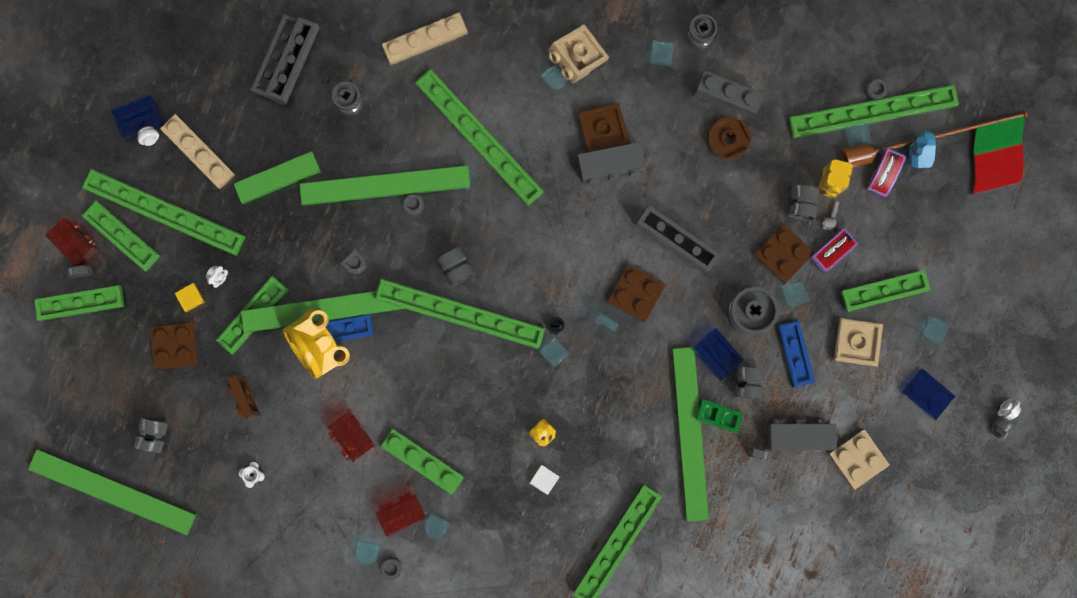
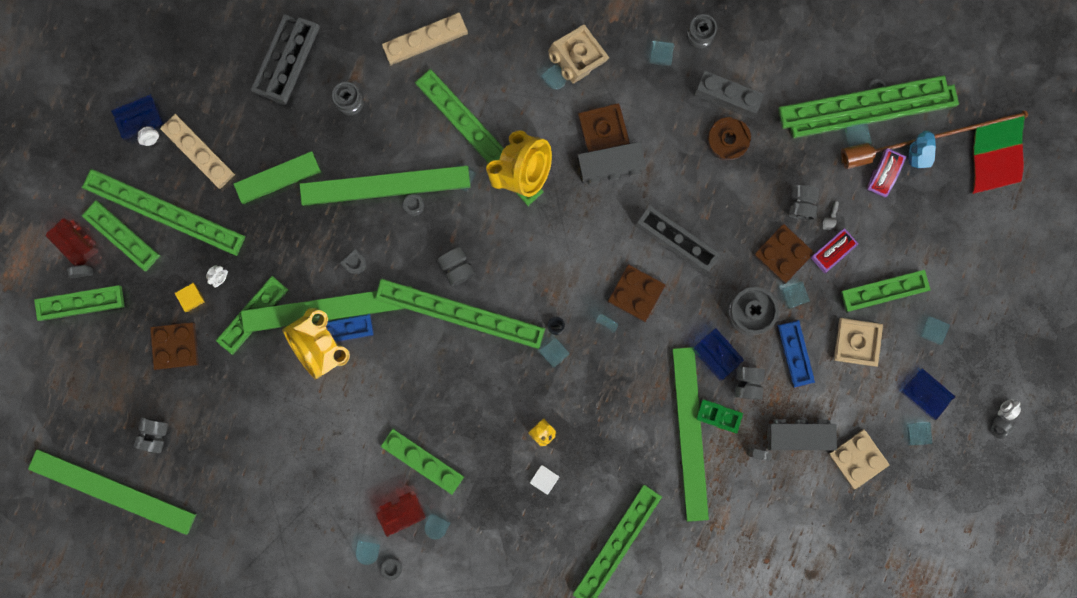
(245, 474): white plate -> none
(246, 403): reddish brown plate -> none
(351, 437): clear red brick -> none
(522, 165): none -> yellow piece
(835, 178): yellow brick -> none
(863, 102): none -> bright green tile
(919, 433): none -> clear light blue tile

